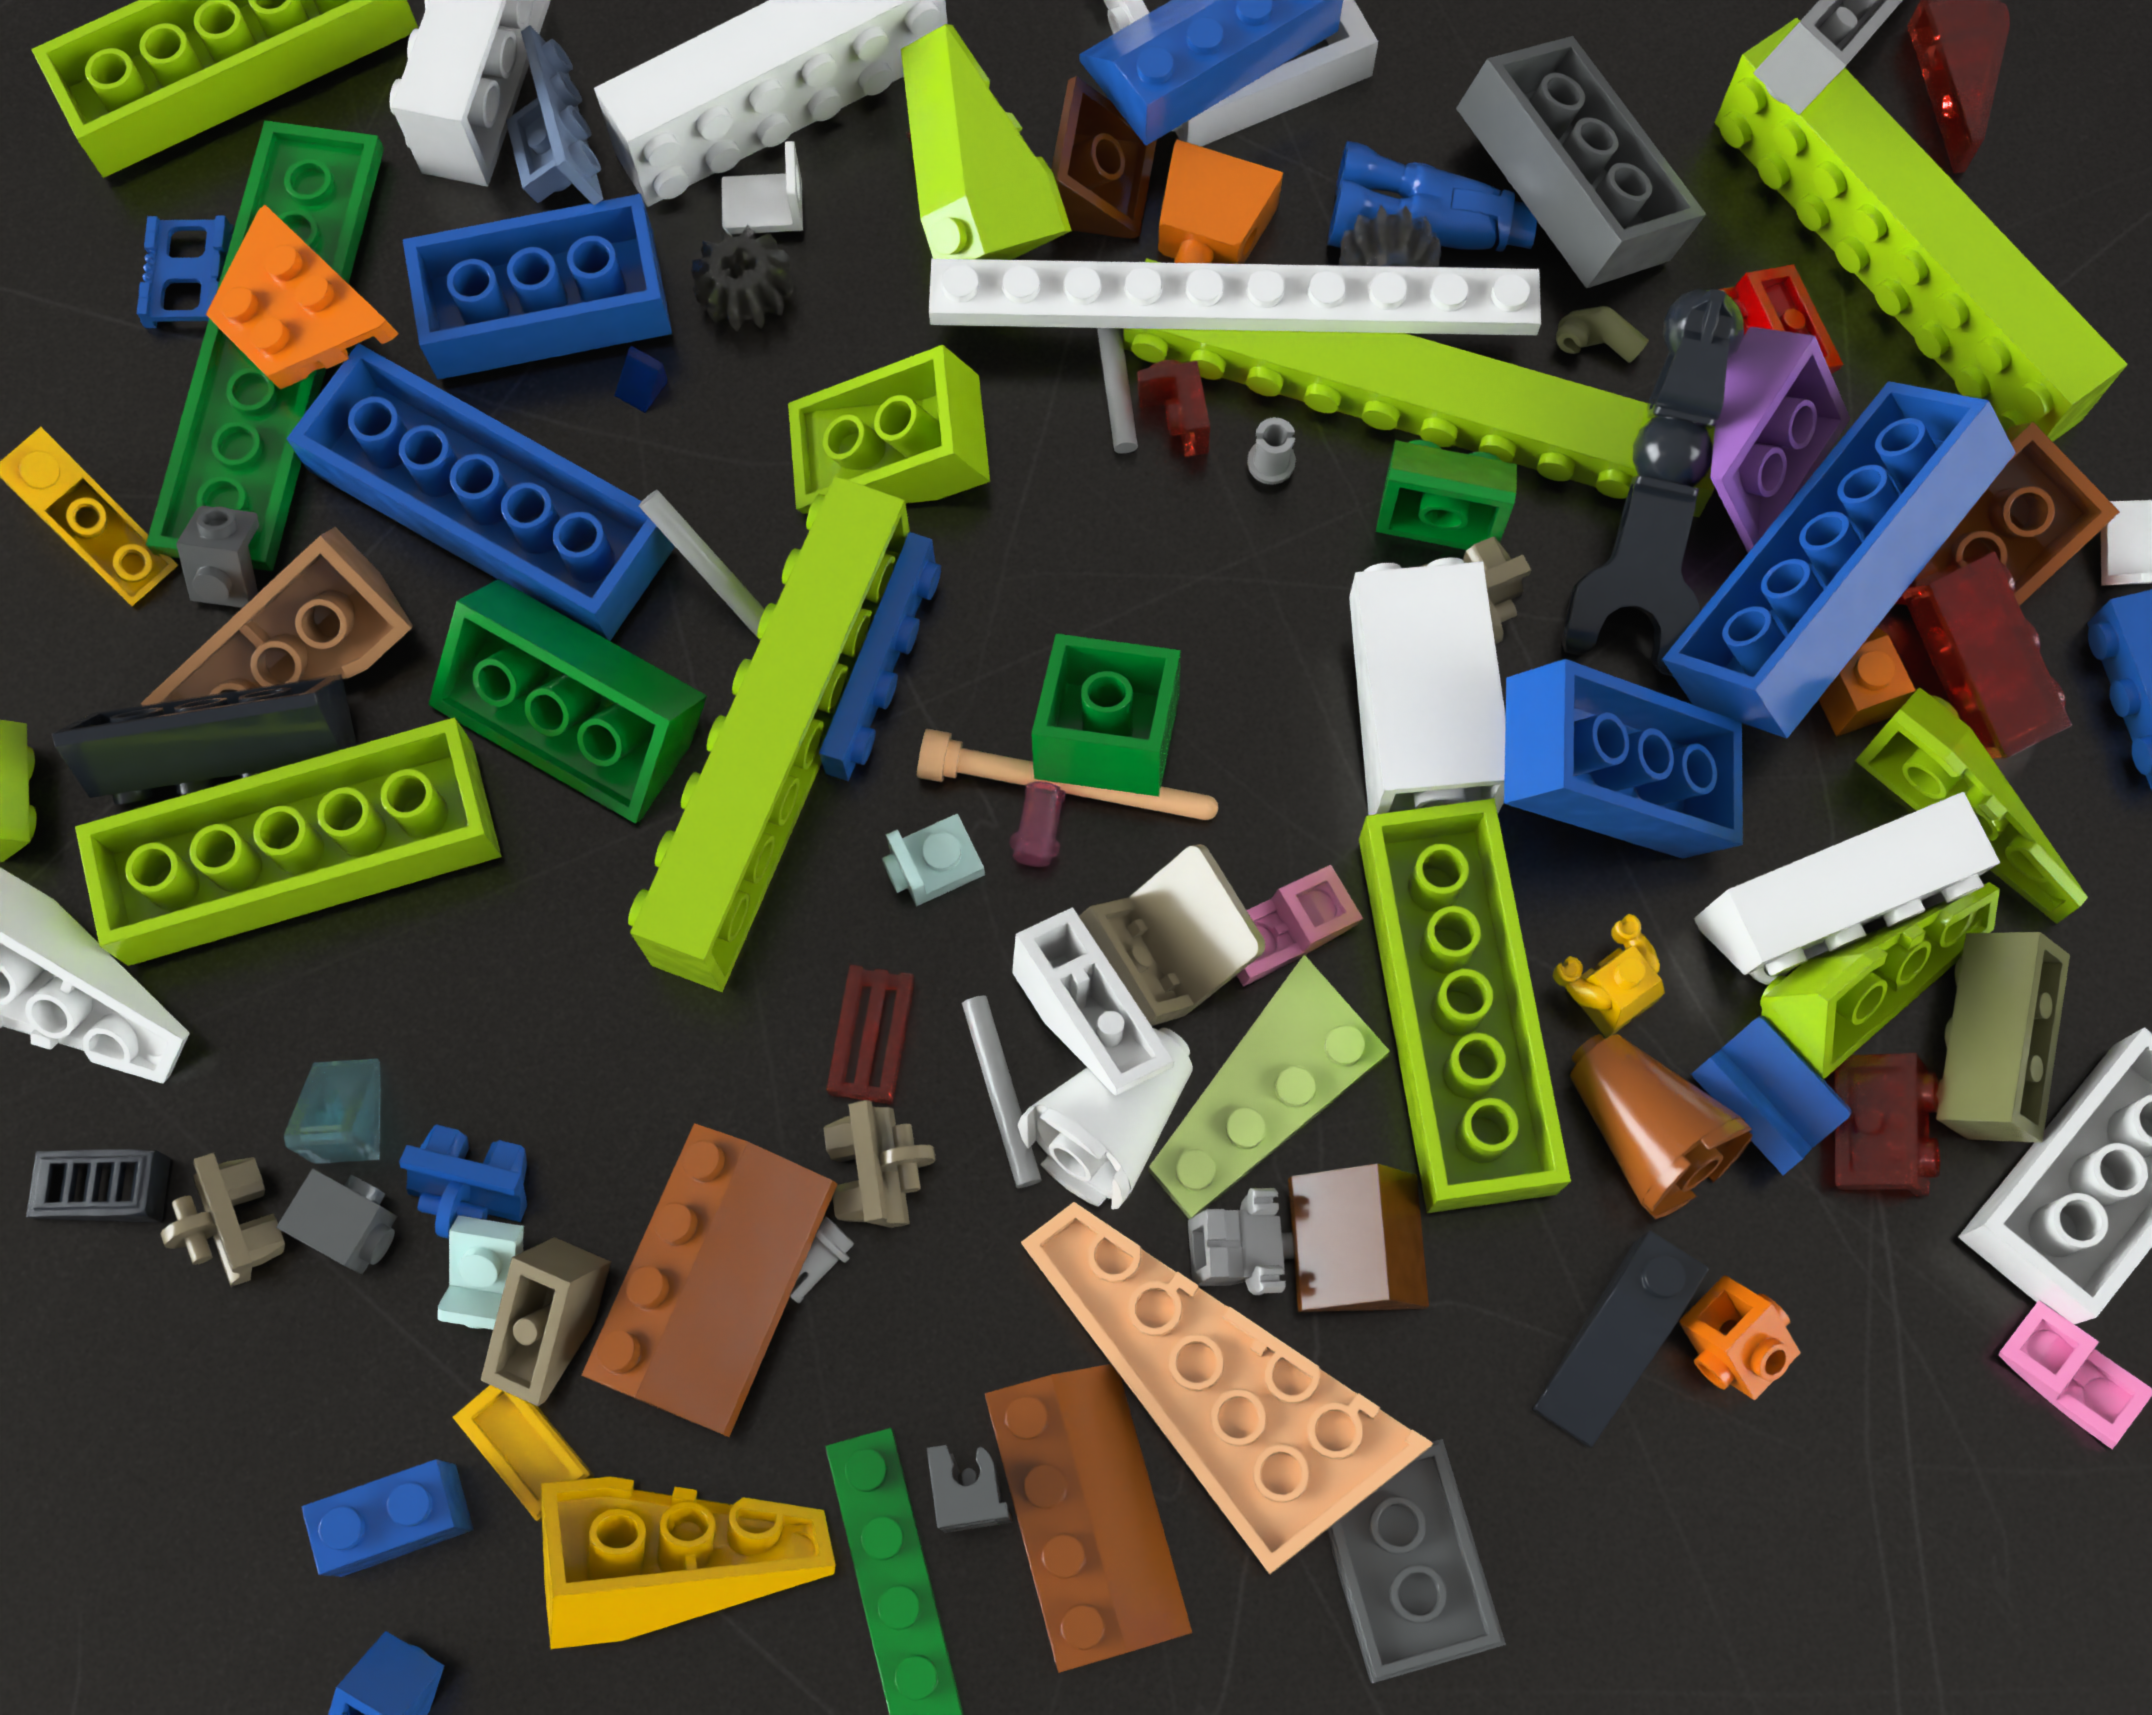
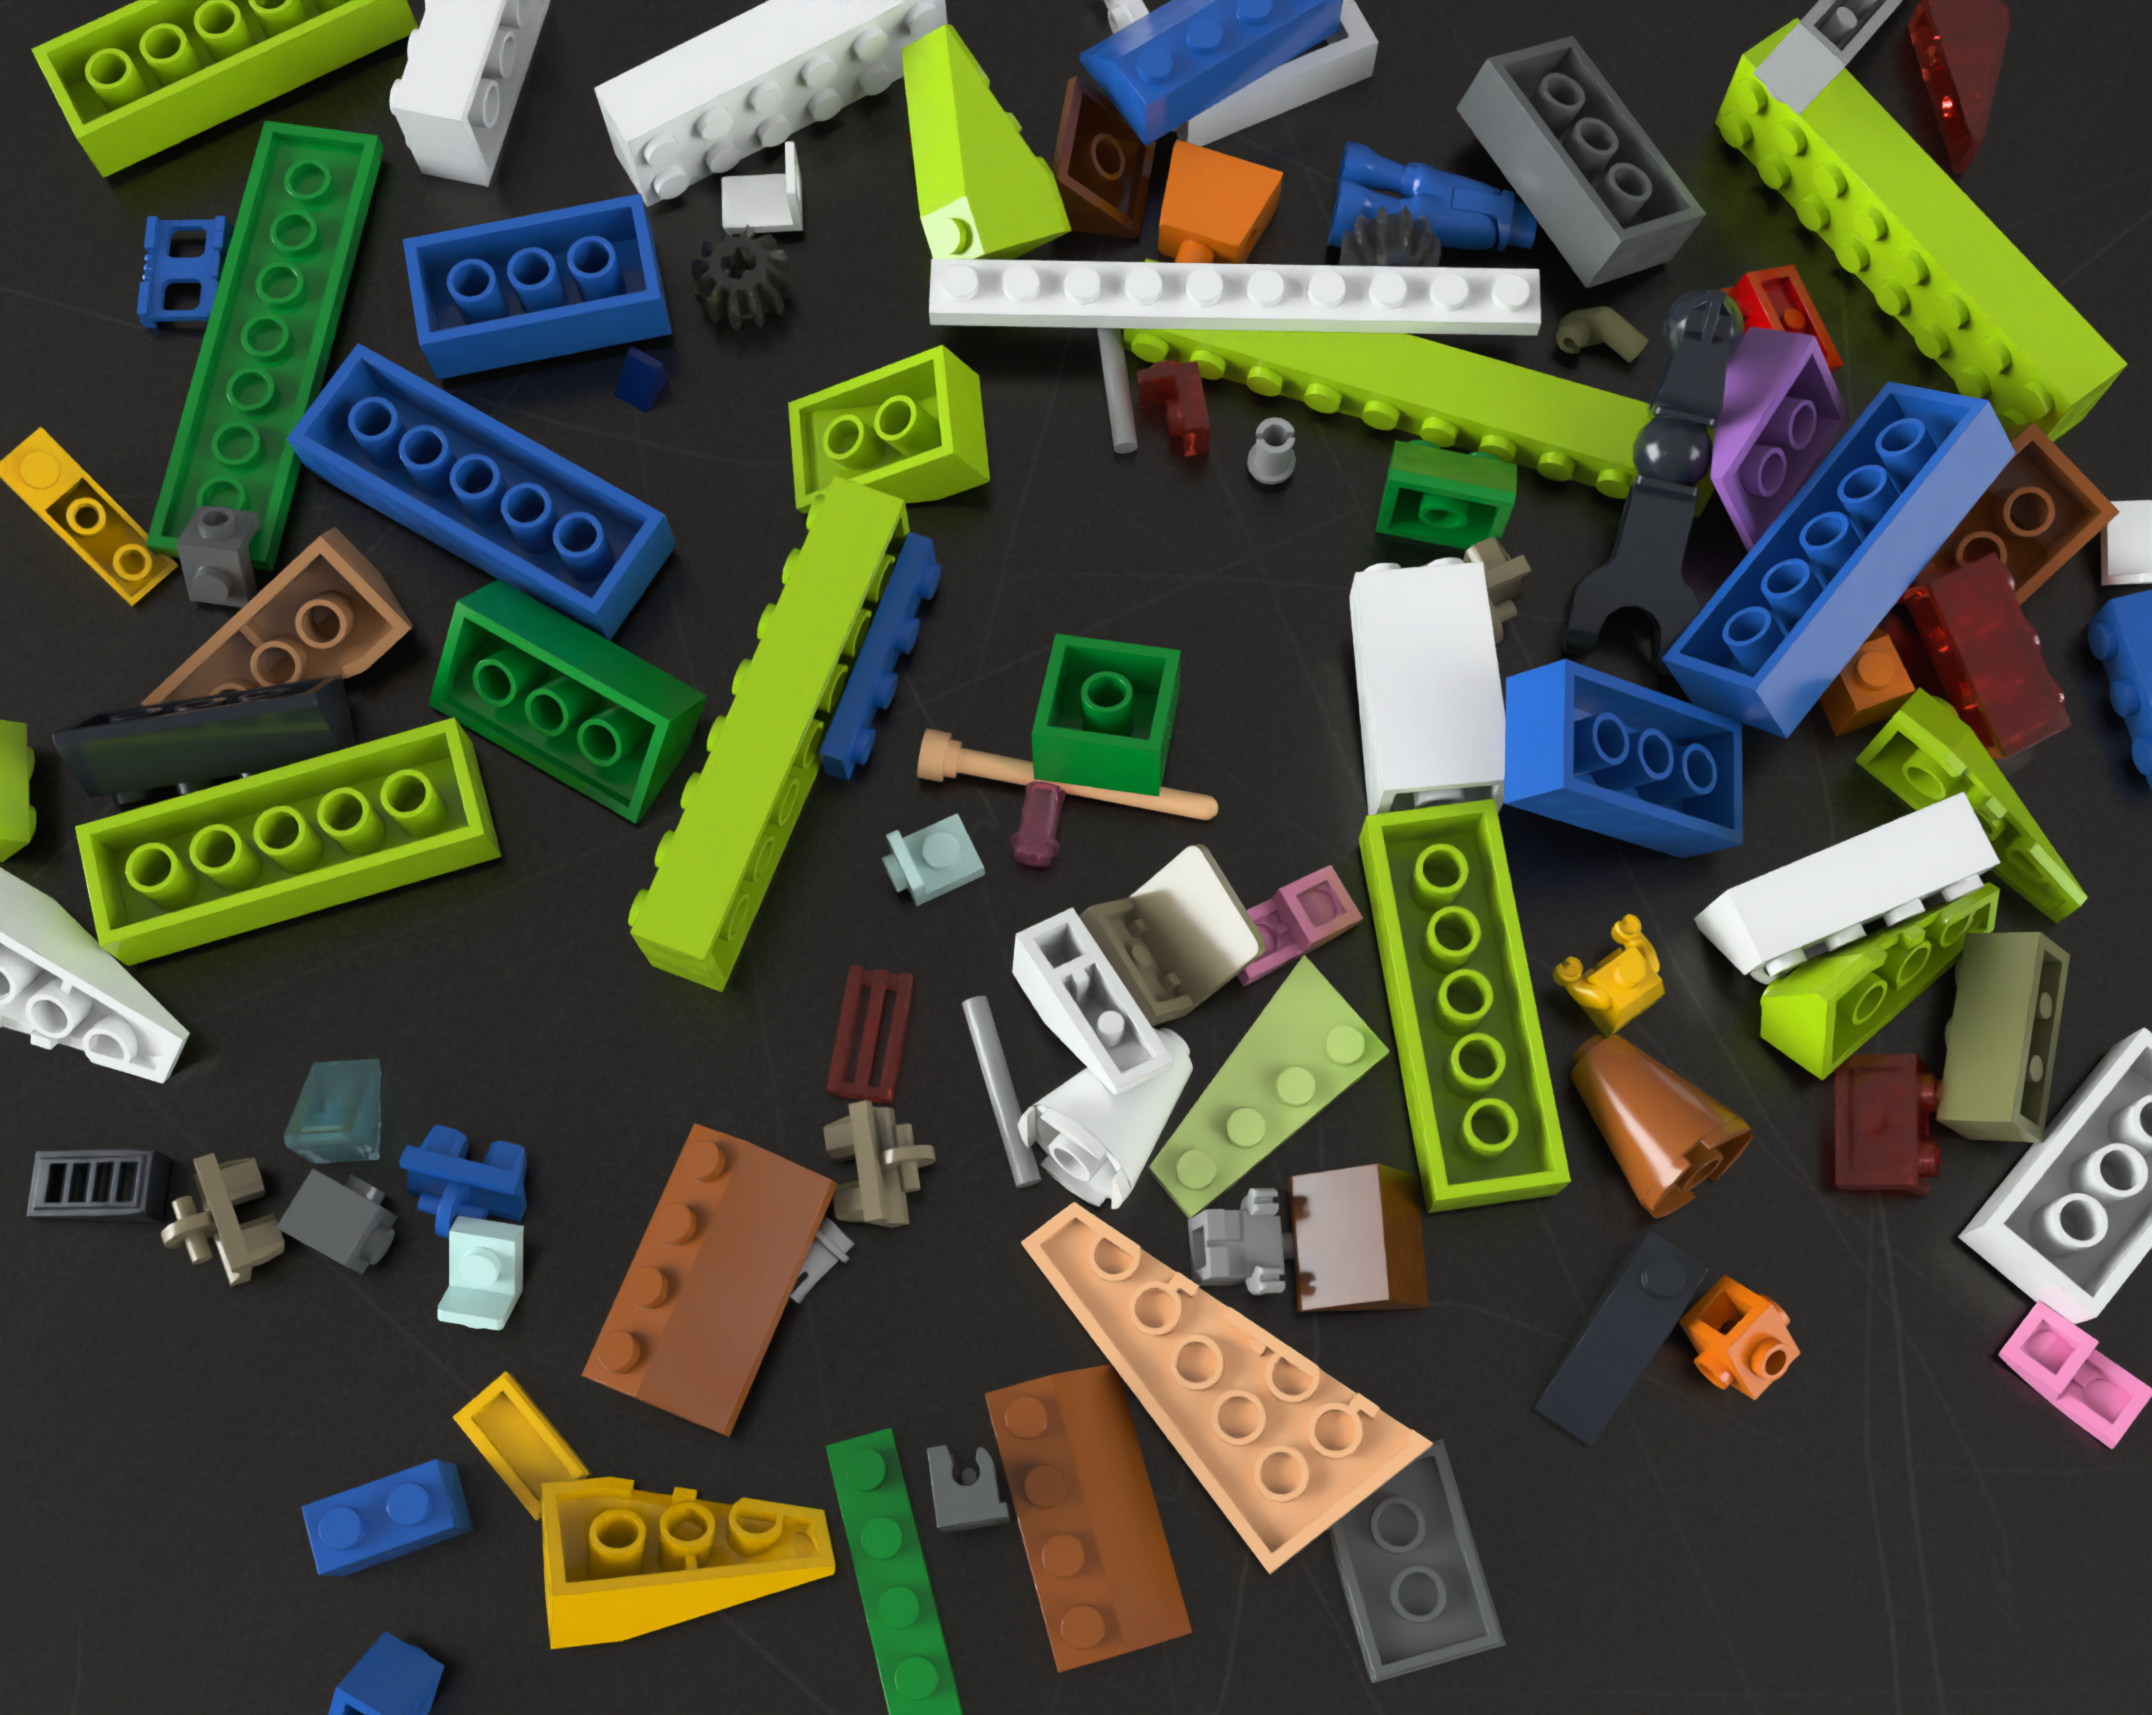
(290, 305): orange wing -> none
(543, 1317): dark tan slope -> none
(550, 131): sand blue bracket -> none
(703, 559): light grey bar -> none
(1774, 1093): blue panel -> none

